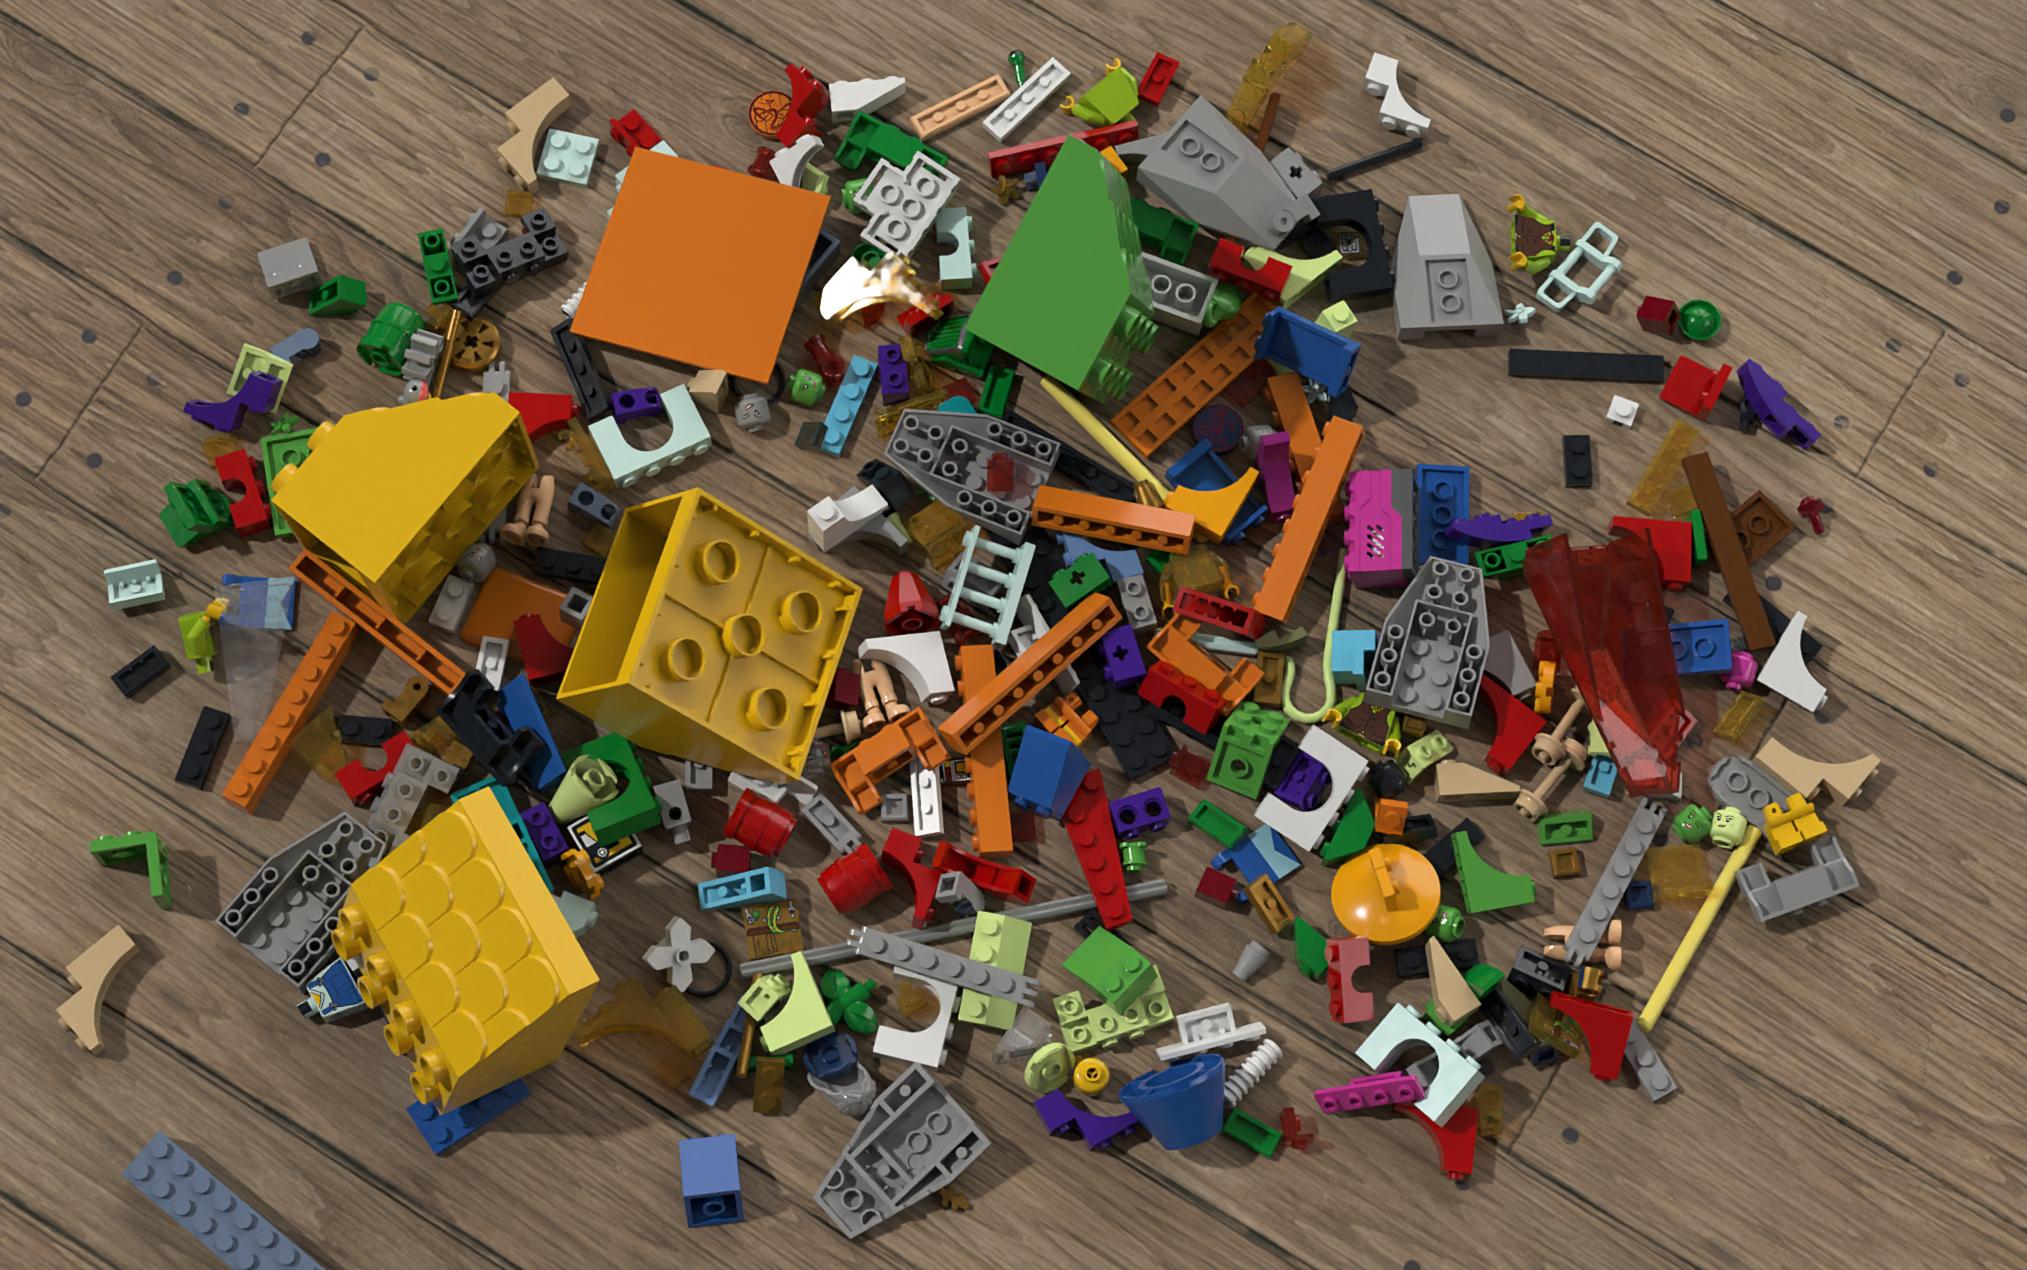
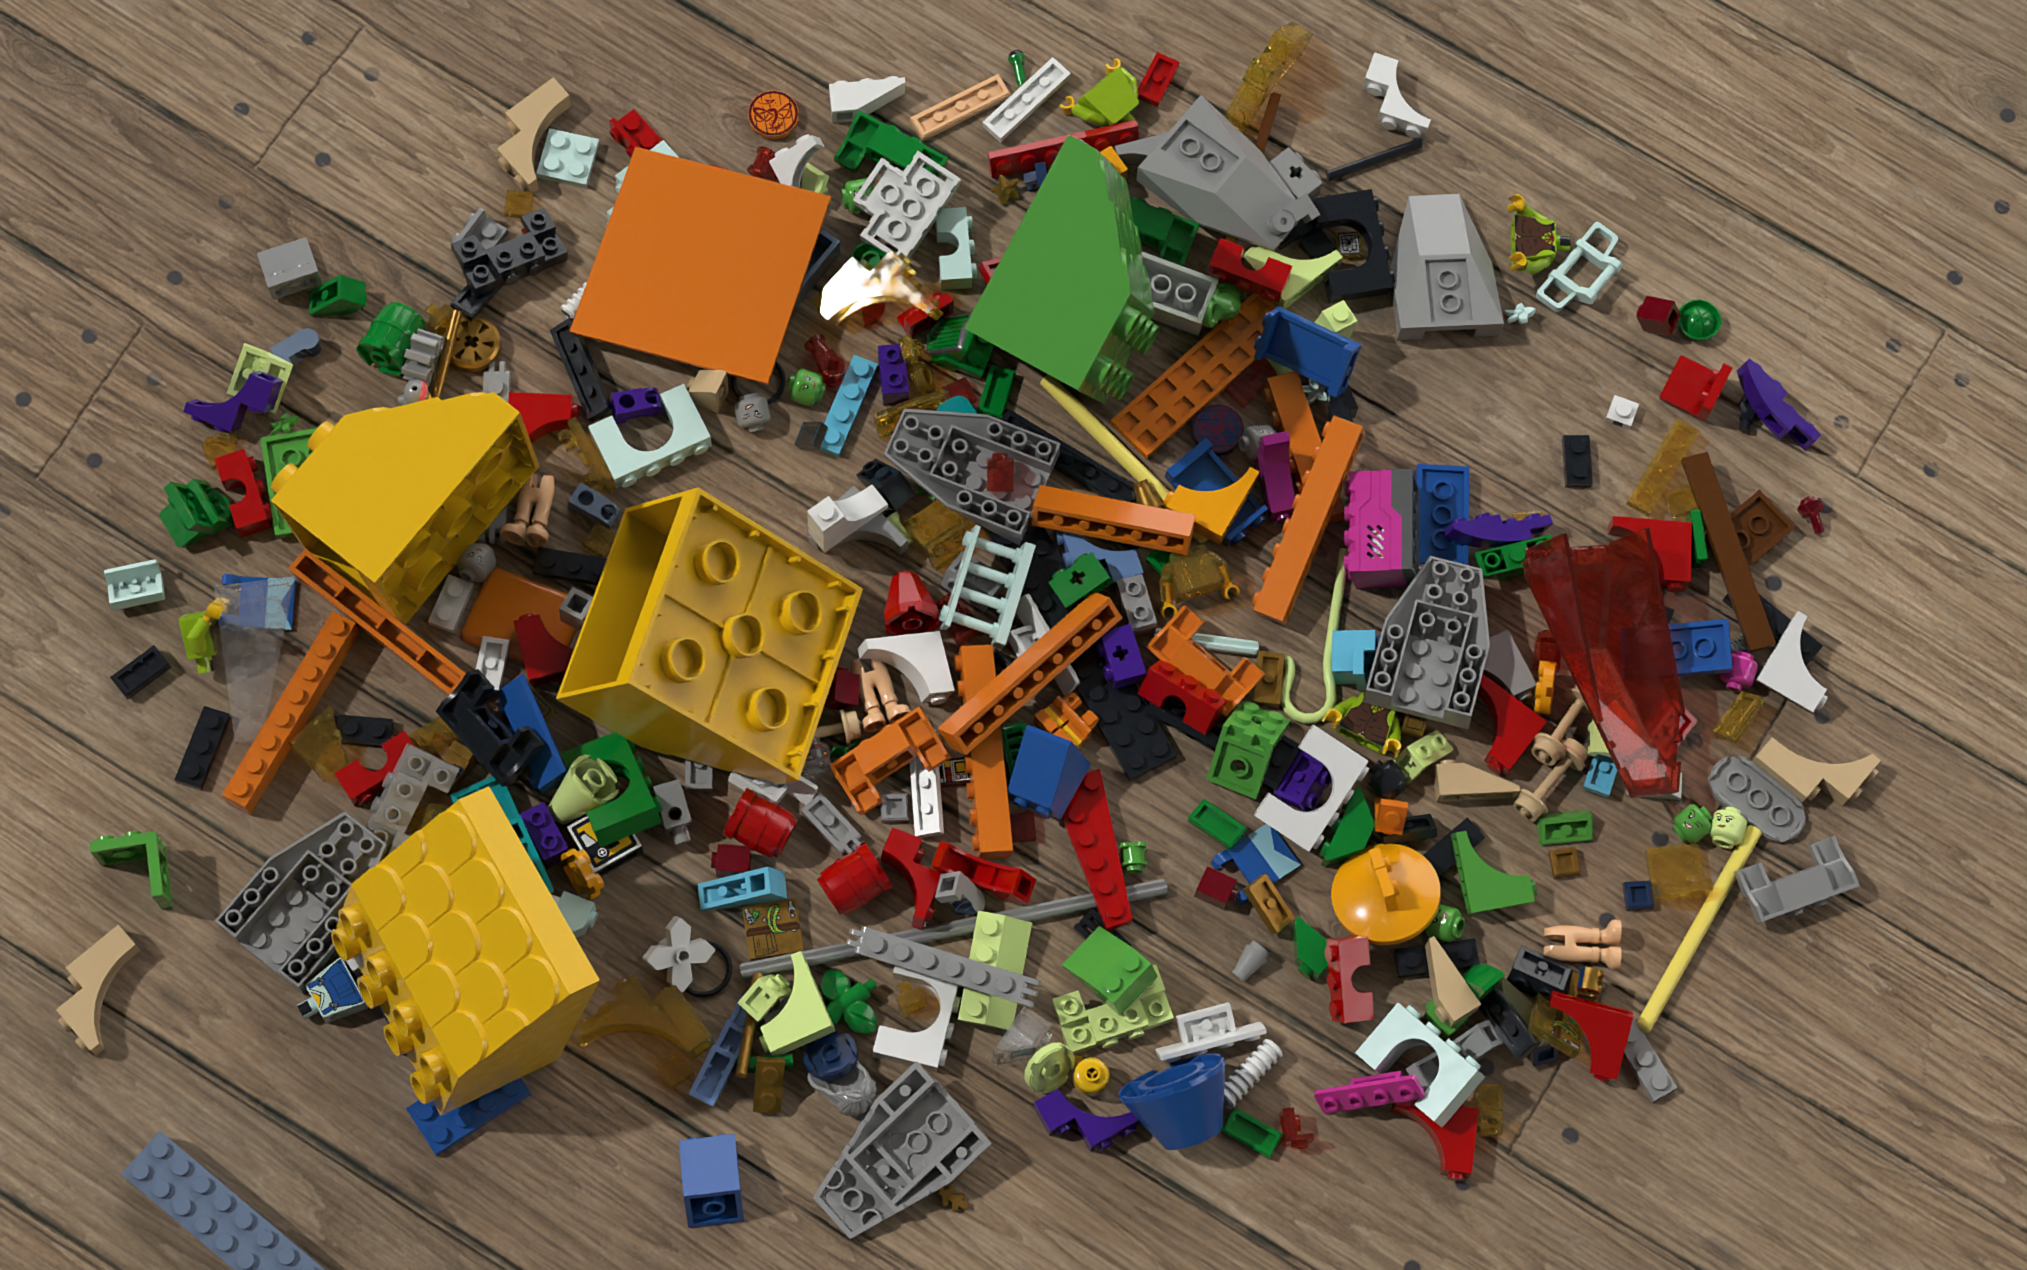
(408, 702): pearl gold leg -> none
(438, 266): green slope -> none
(805, 105): red arch -> none
(1136, 807): dark purple brick -> none
(1188, 767): clear red bracket -> none
(1220, 613): red arch -> none
(1272, 643): olive slope -> none
(1586, 365): black tile -> none
(1613, 882): light grey hinge -> none
(1793, 827): yellow hips -> none

